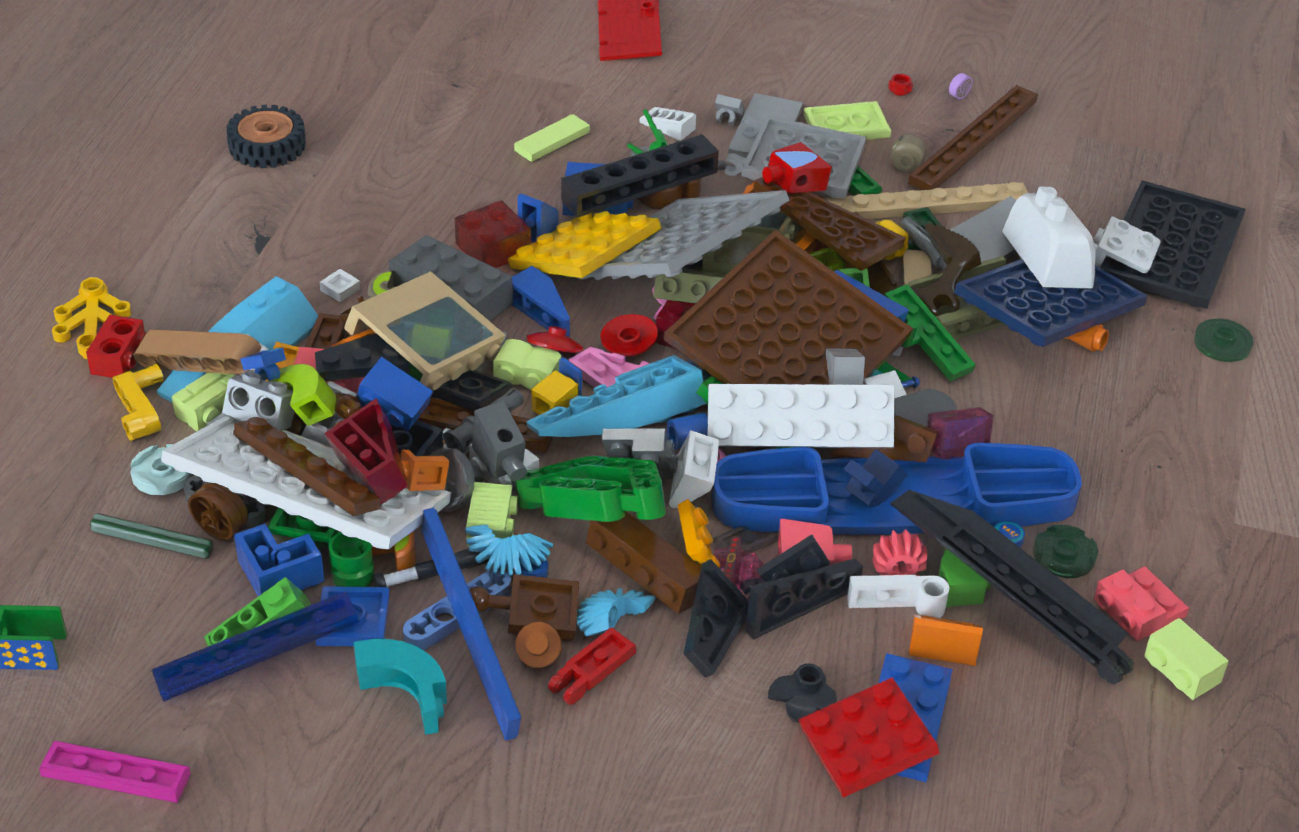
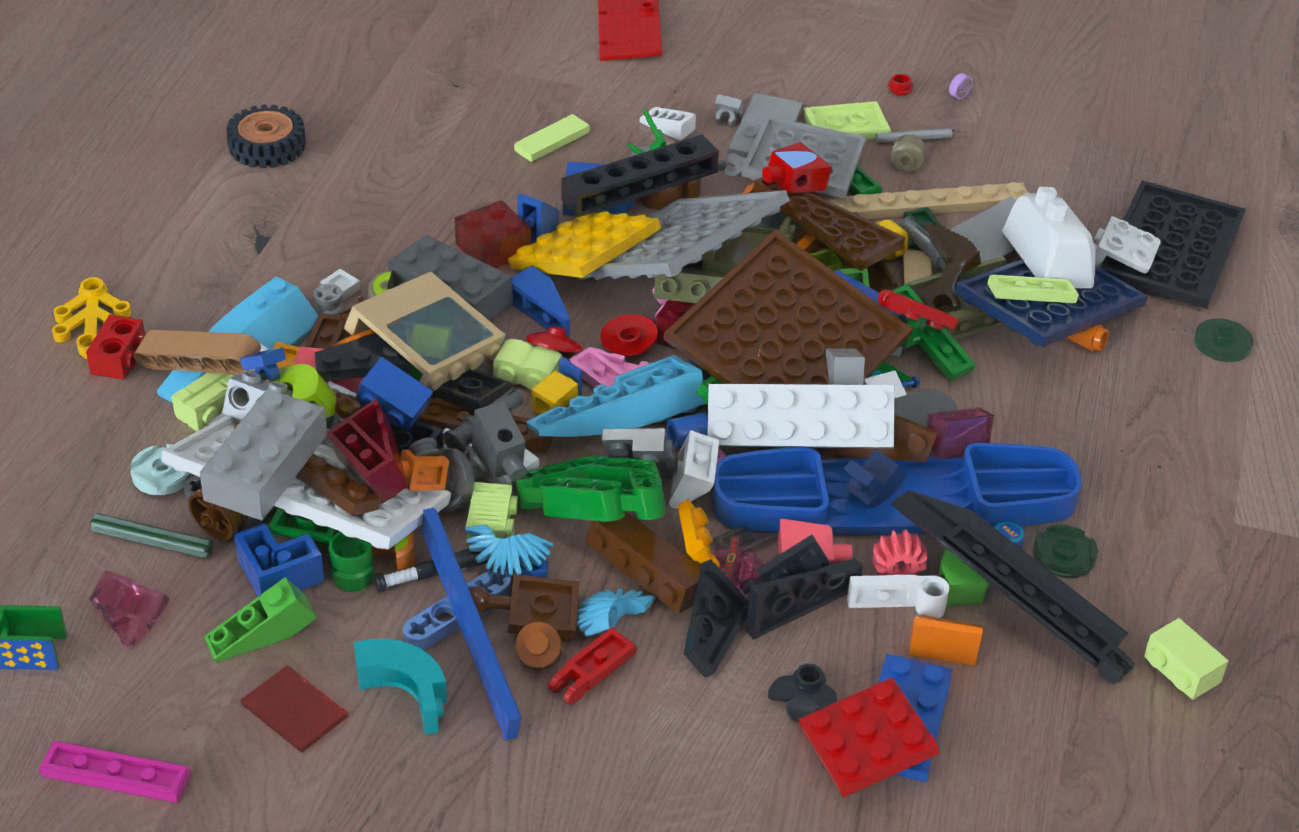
(128, 606): none -> clear pink slope
(142, 417): yellow beam -> none
(254, 646): clear blue plate -> none
(263, 454): none -> light grey brick
(294, 708): none -> clear red piece
(328, 299): none -> light grey wheel
(372, 611): blue plate -> none
(425, 447): none -> dark grey bush
(914, 309): none -> red hinge
(930, 134): none -> light grey bar
(972, 139): reddish brown plate -> none
(1032, 288): none -> yellowish green tile
(1139, 602): coral plate -> none

